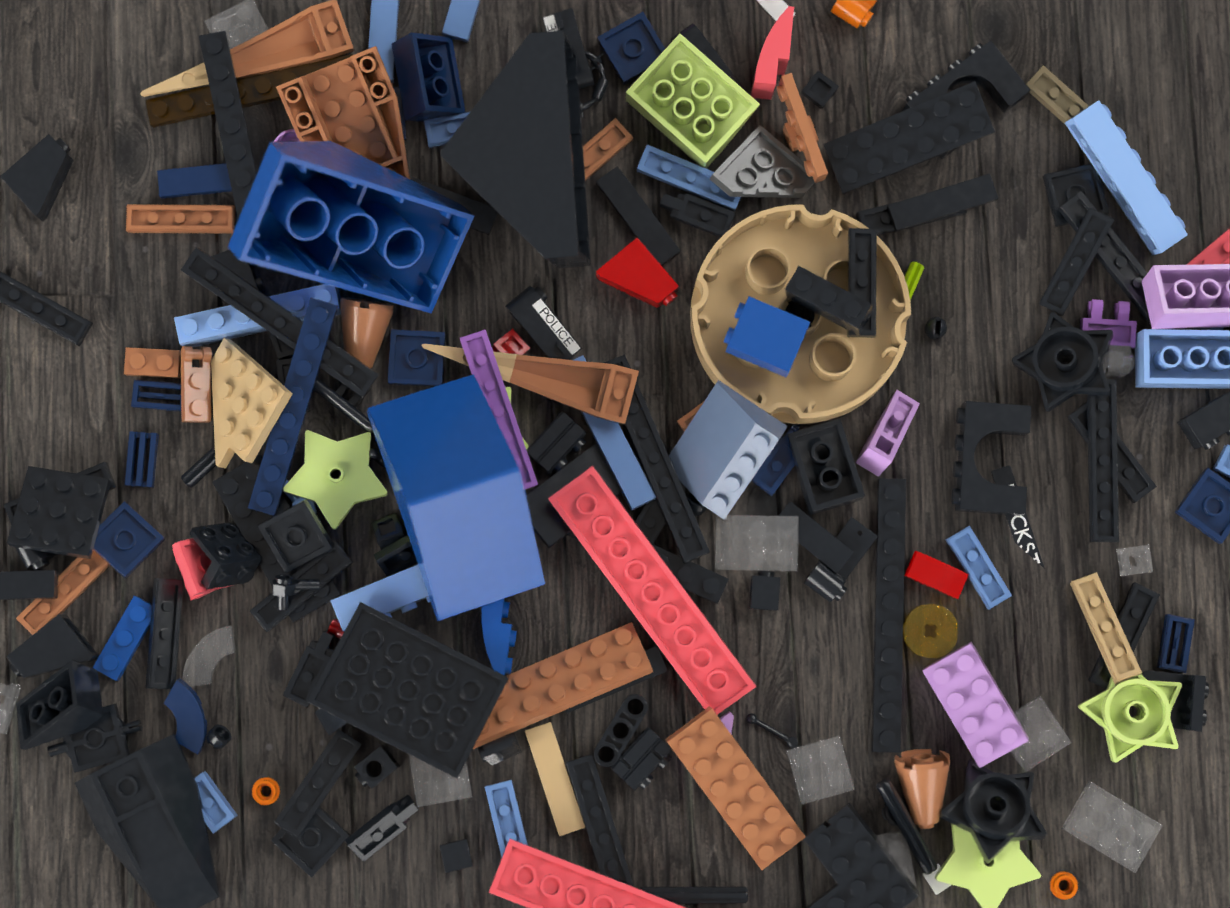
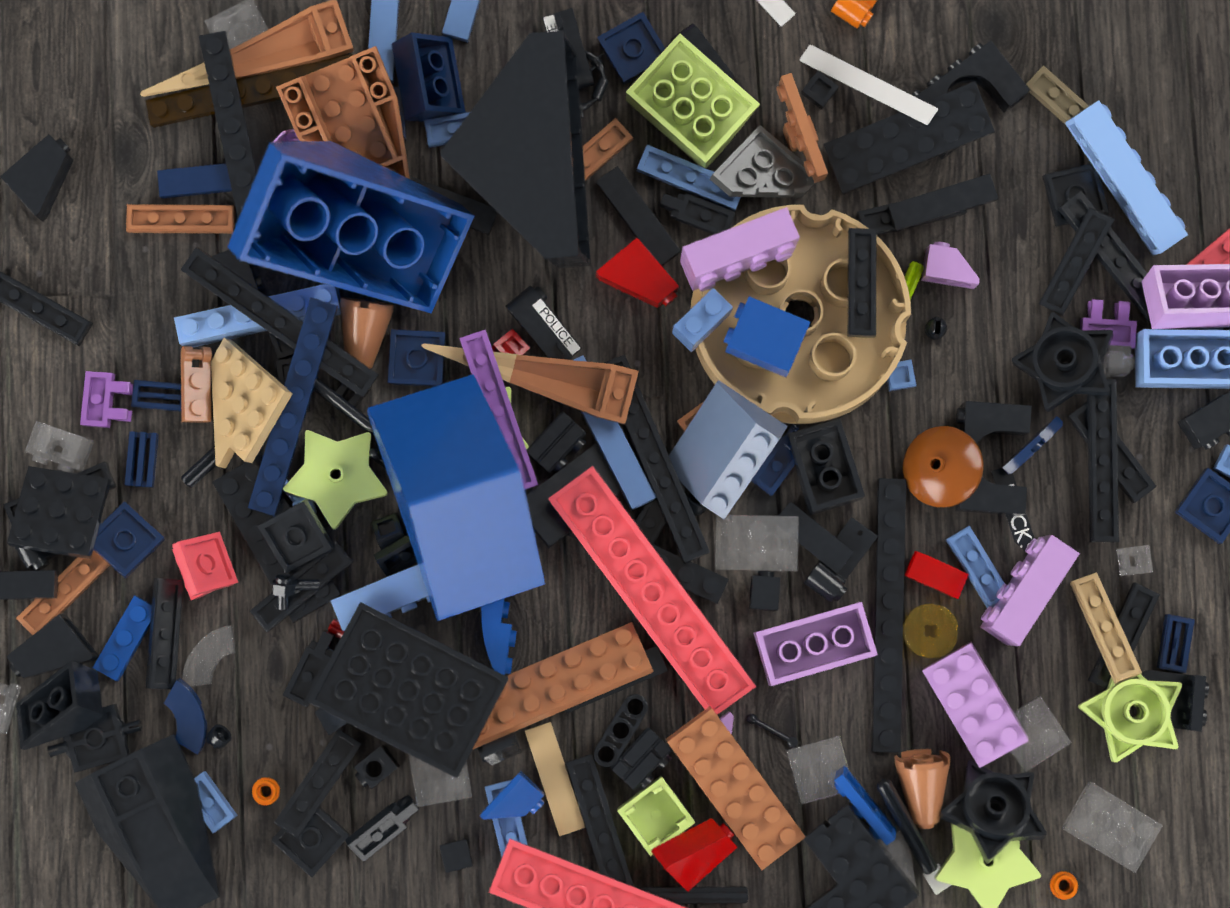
(43, 442): none -> clear brick
(98, 400): none -> medium lavender plate
(152, 363): nougat plate -> none
(231, 555): black bracket -> none
(515, 799): none -> blue slope
(655, 814): none -> yellowish green container
(695, 852): none -> red slope
(702, 320): none -> medium blue brick
(739, 250): none -> lavender brick
(773, 56): coral slope -> none
(815, 644): none -> lavender brick
(828, 300): black brick -> none
(864, 806): none -> blue plate
(869, 84): none -> white sticker
(887, 434): lavender slope -> none
(902, 376): none -> medium blue tile
(948, 267): none -> lavender slope
(959, 468): none -> dark orange dish
(1028, 590): none -> lavender brick
(1033, 445): none -> dark blue tile

